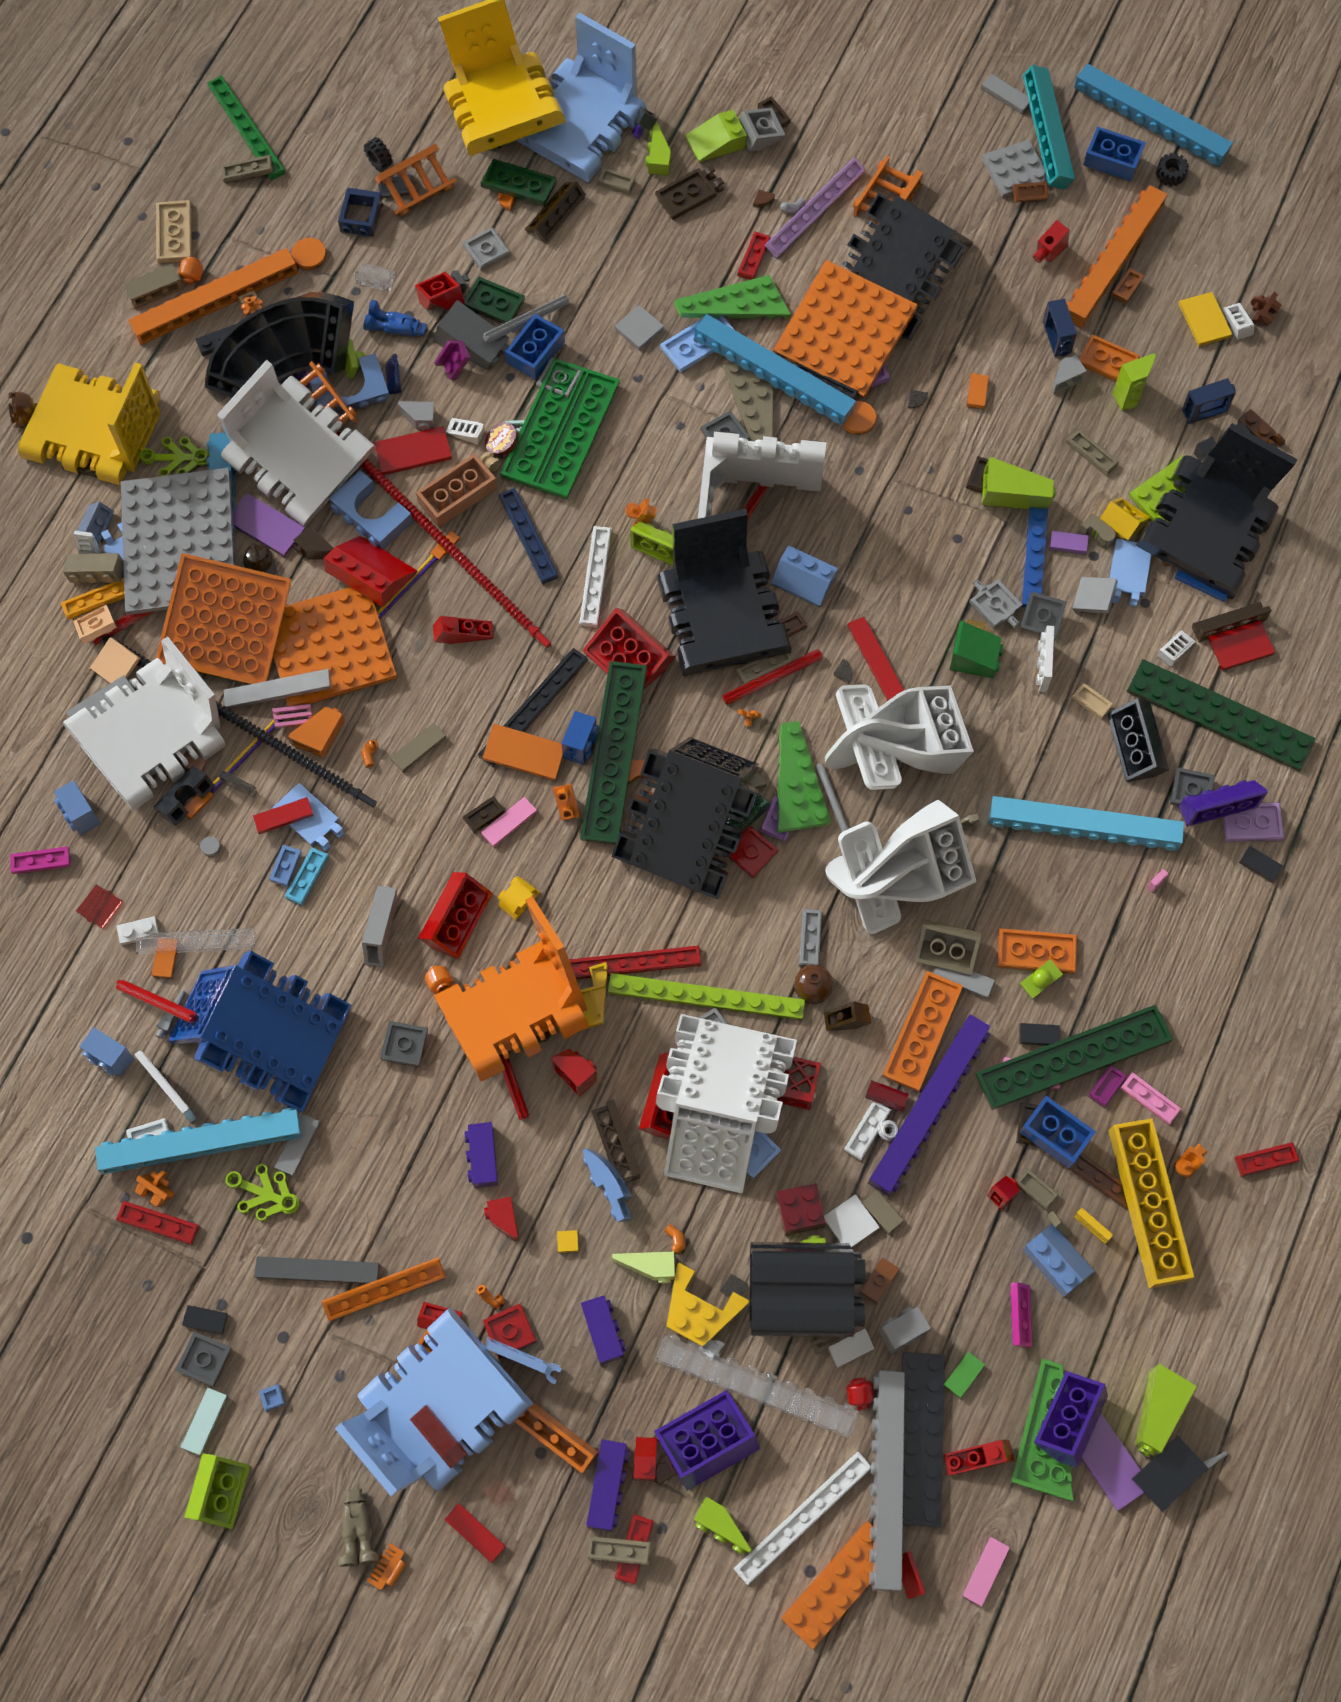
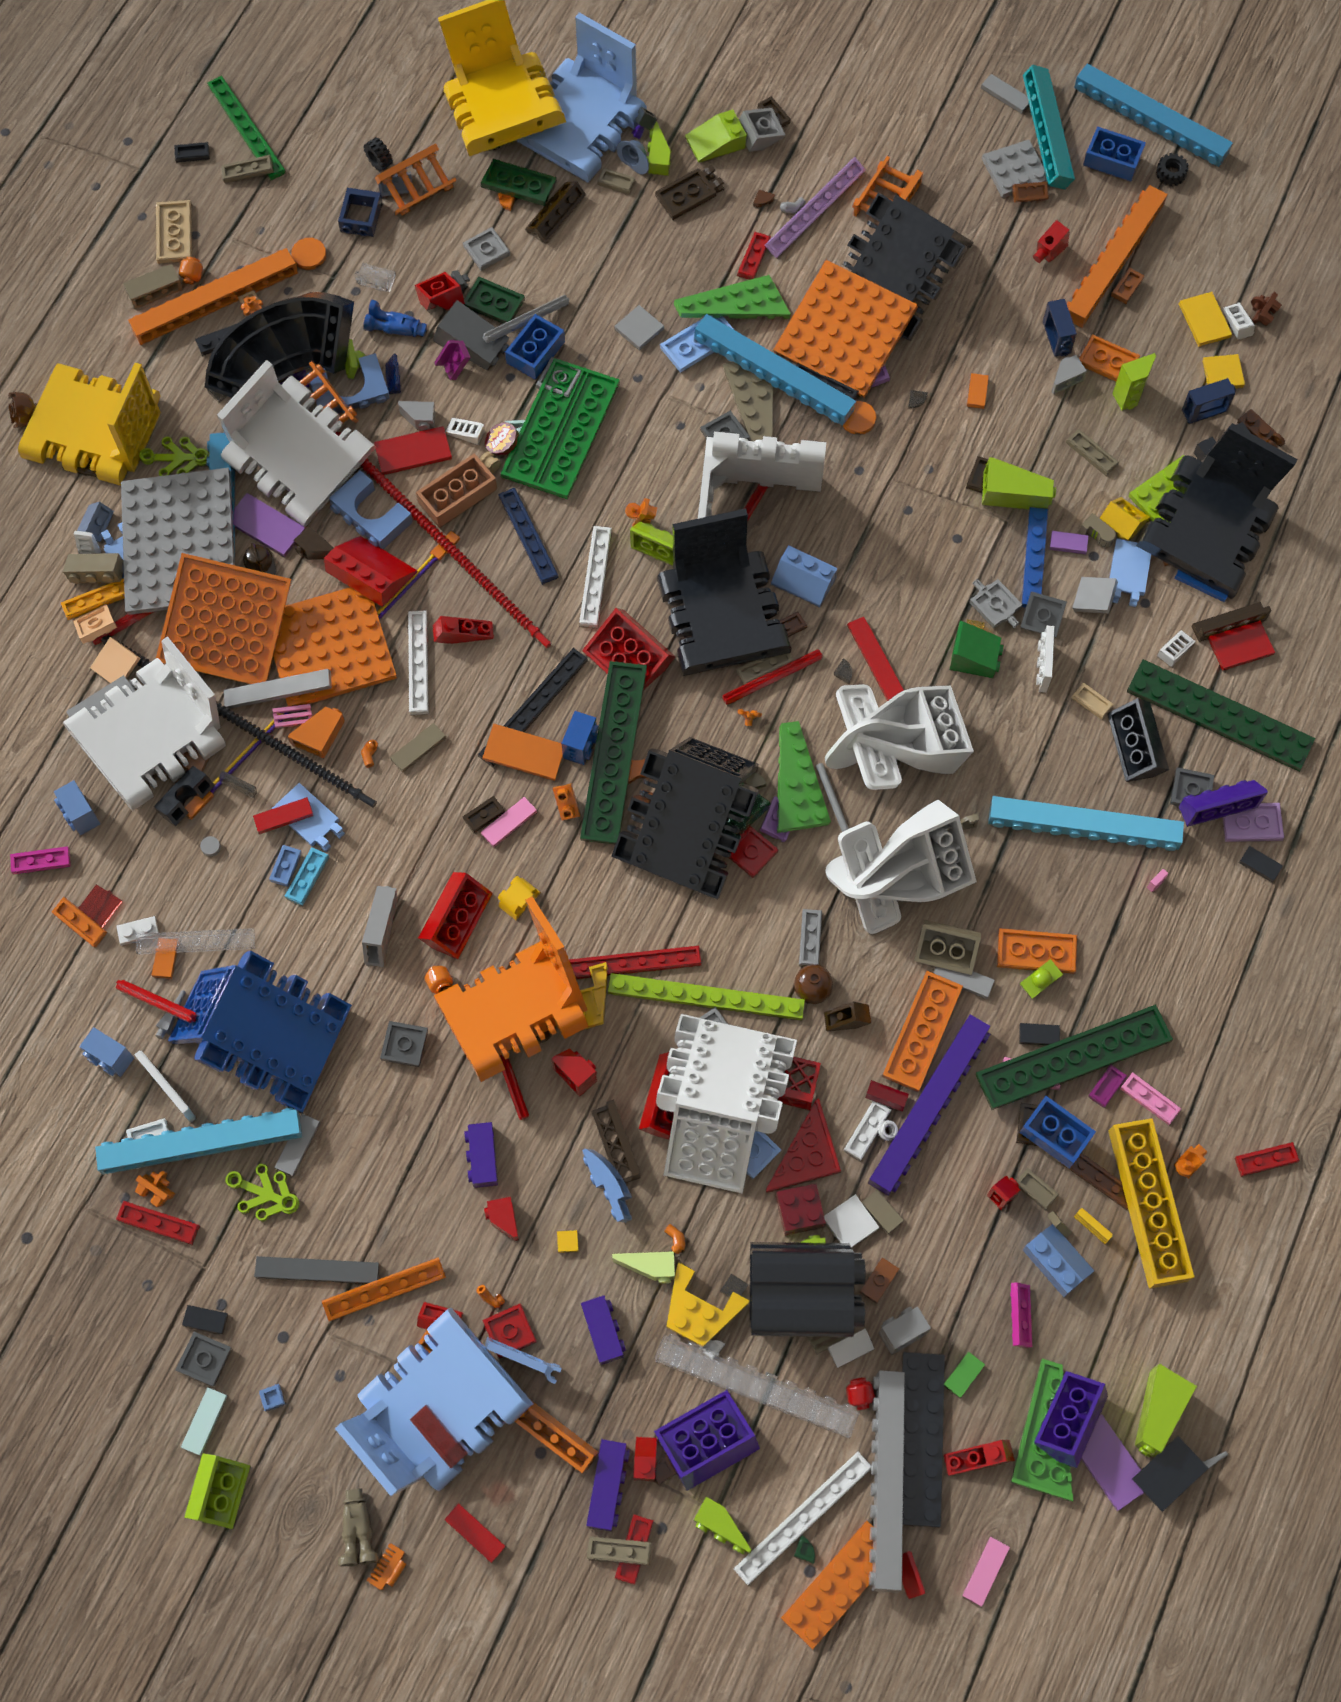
(79, 922): none -> orange tile
(192, 152): none -> black tile
(418, 662): none -> white tile
(633, 155): none -> sand blue piece
(805, 1550): none -> dark green tile
(809, 1155): none -> red tile
(1224, 367): none -> yellow tile

